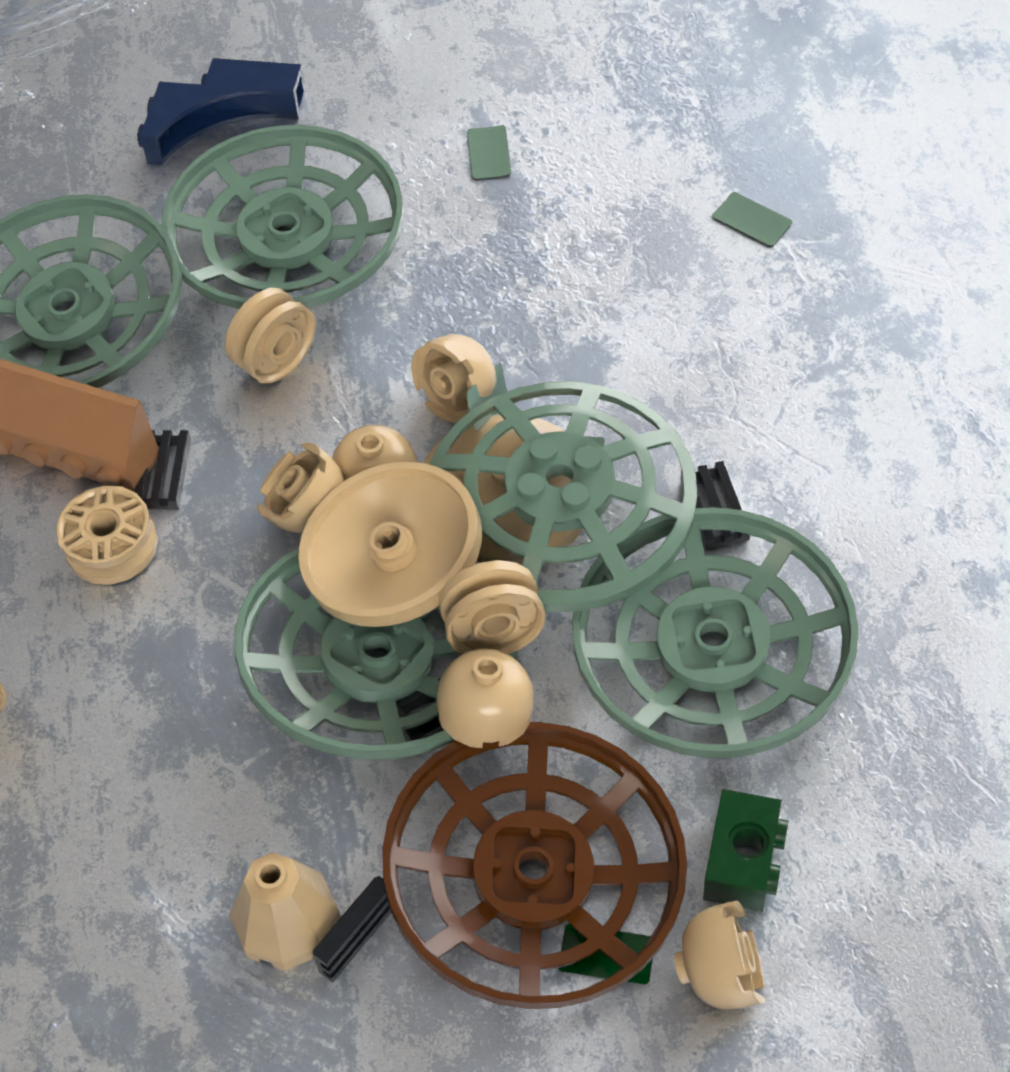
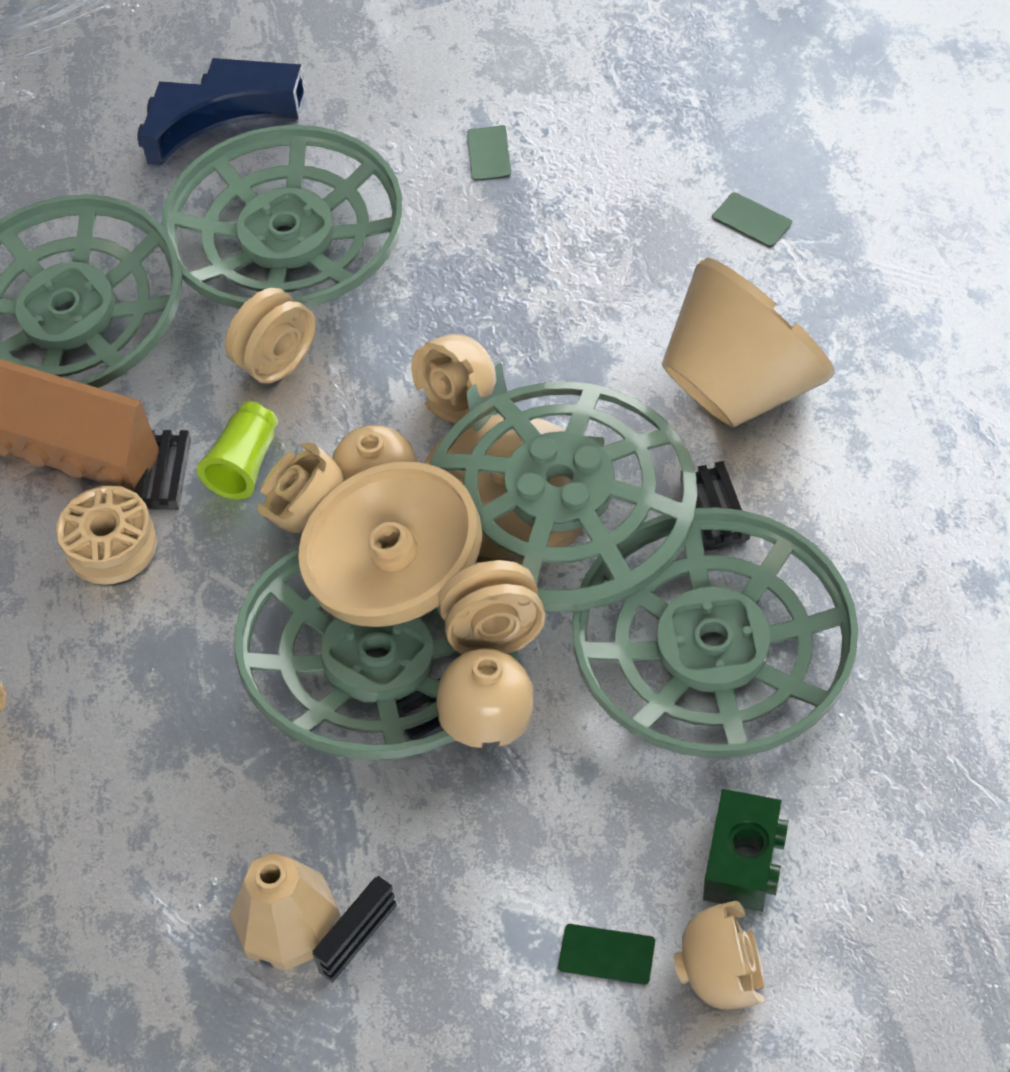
(239, 452): none -> lime plant
(539, 837): reddish brown dish -> none
(737, 350): none -> tan cone

